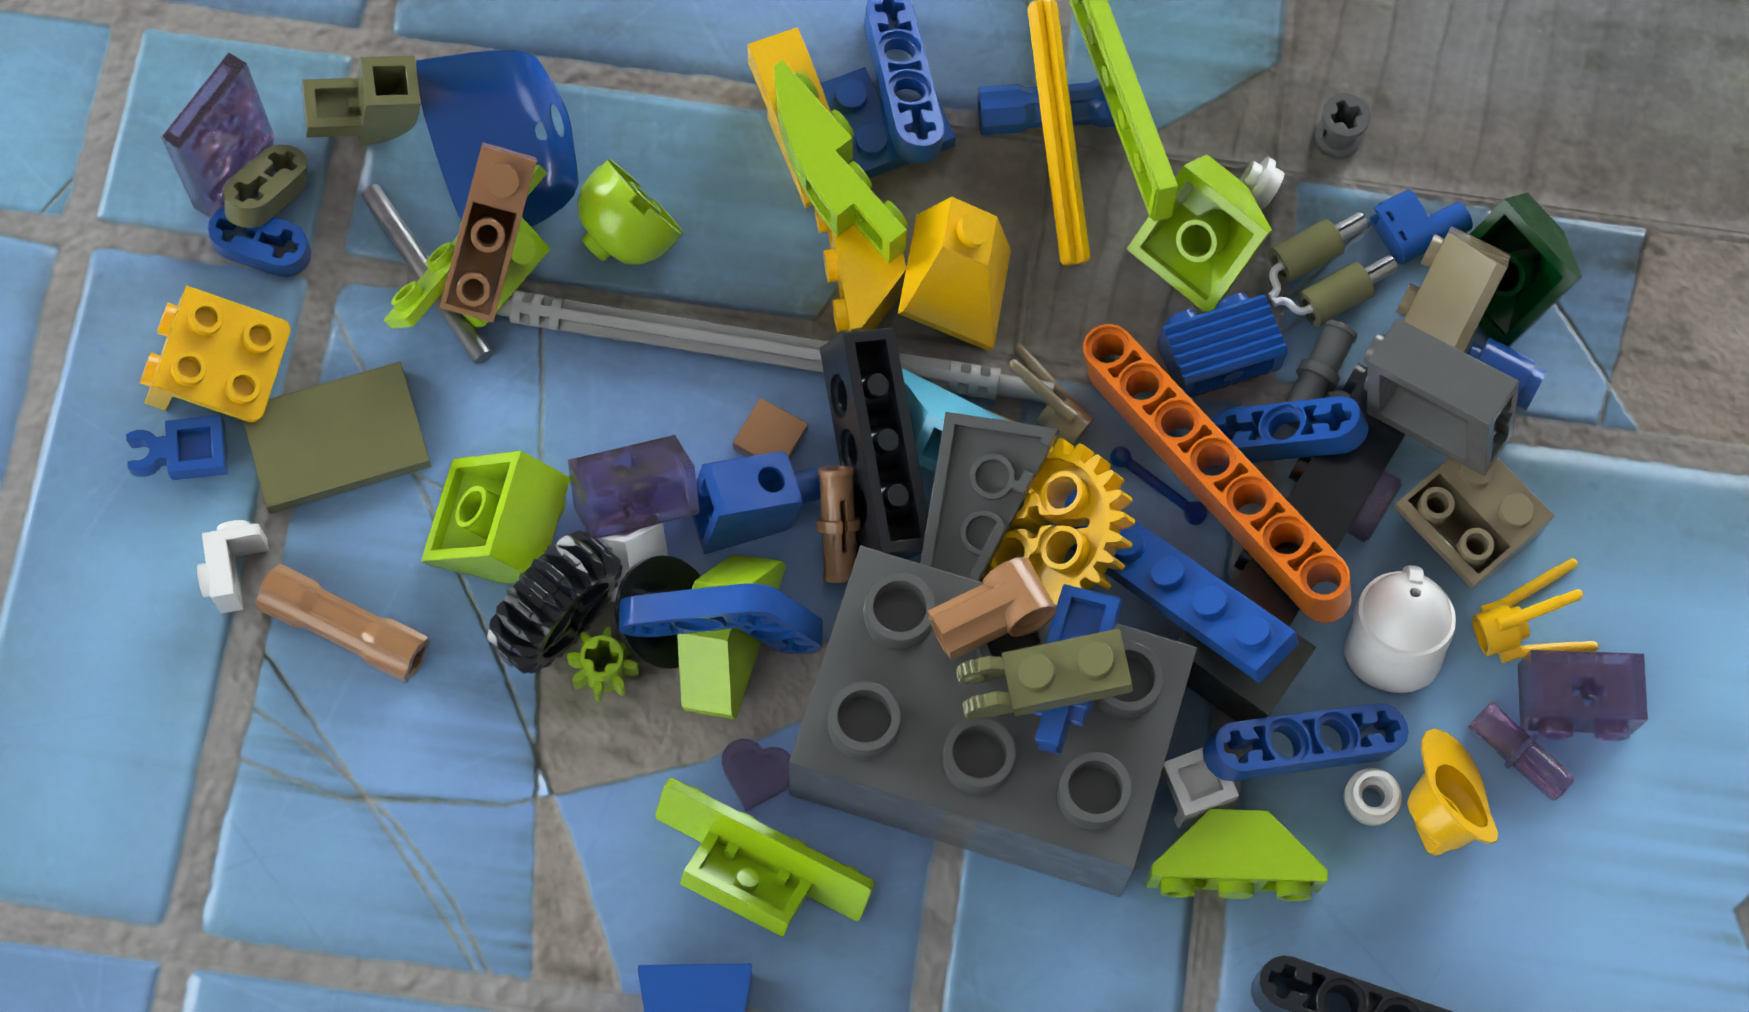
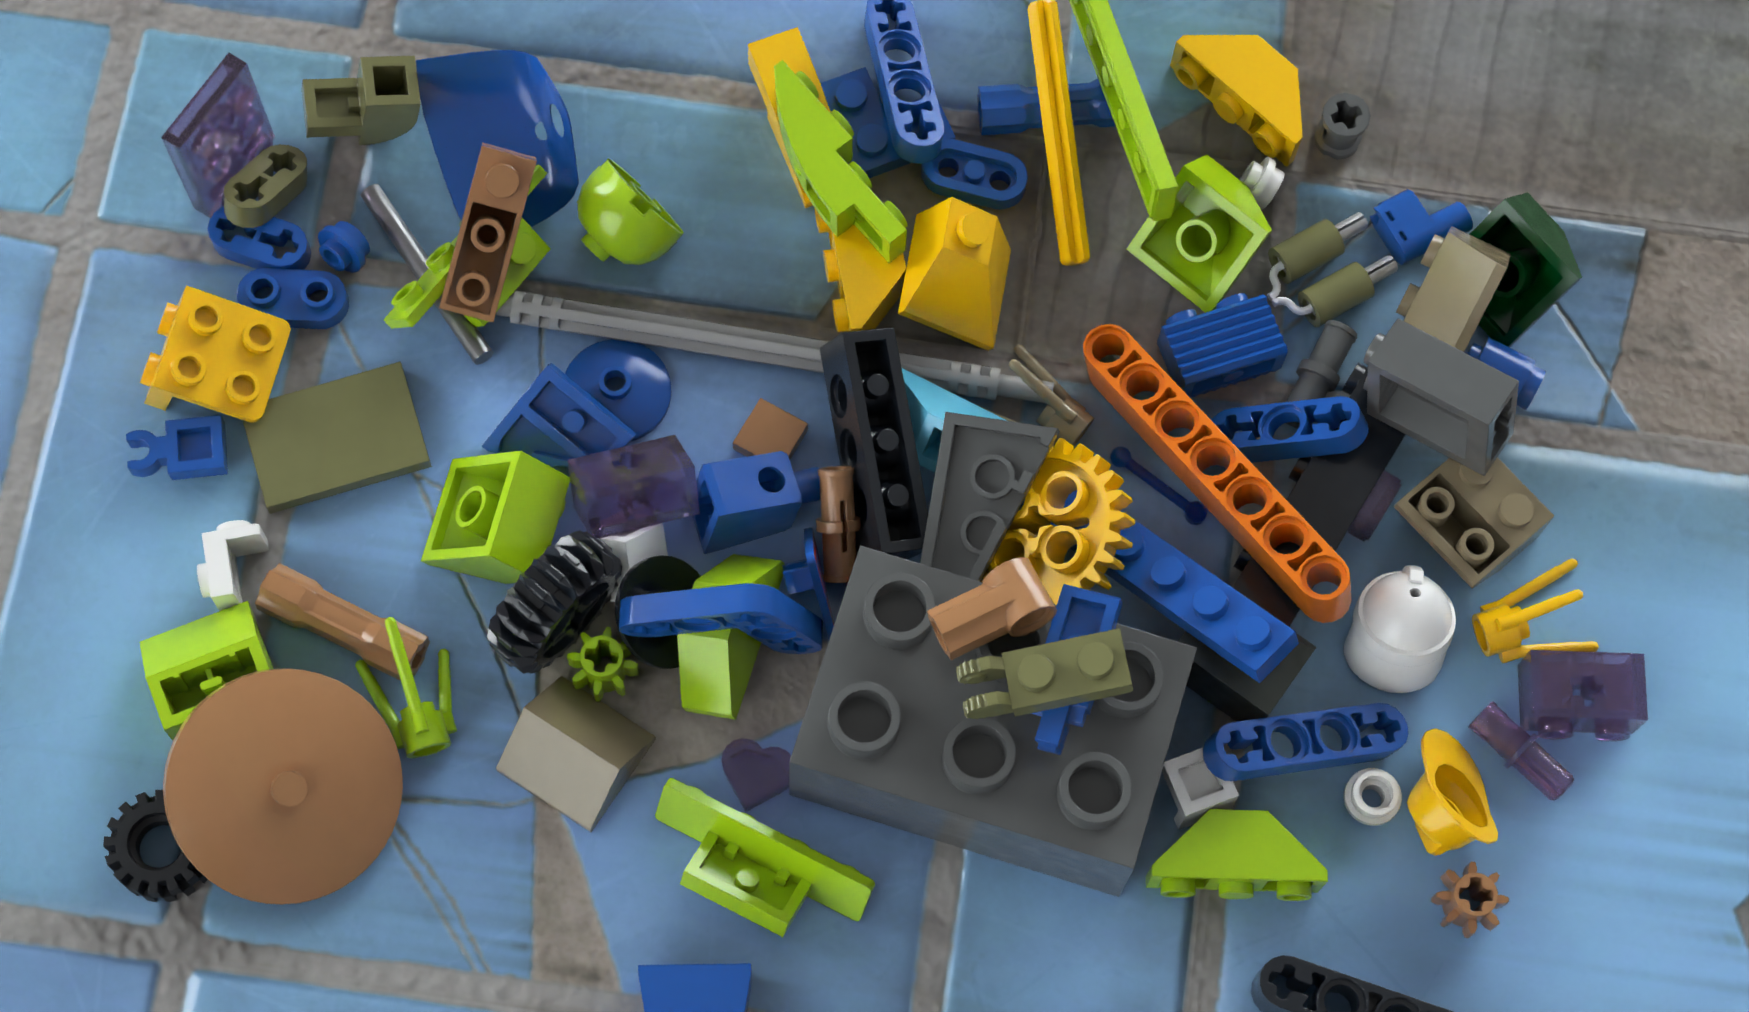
(125, 853): none -> black tyre
(199, 658): none -> lime slope
(282, 786): none -> medium nougat dish
(292, 296): none -> blue plate
(343, 247): none -> blue plate
(422, 728): none -> lime plant
(558, 423): none -> blue wing
(573, 752): none -> dark tan slope
(647, 387): none -> blue dish
(808, 575): none -> blue piece
(975, 171): none -> blue plate
(1247, 87): none -> yellow slope
(1480, 889): none -> medium nougat gear

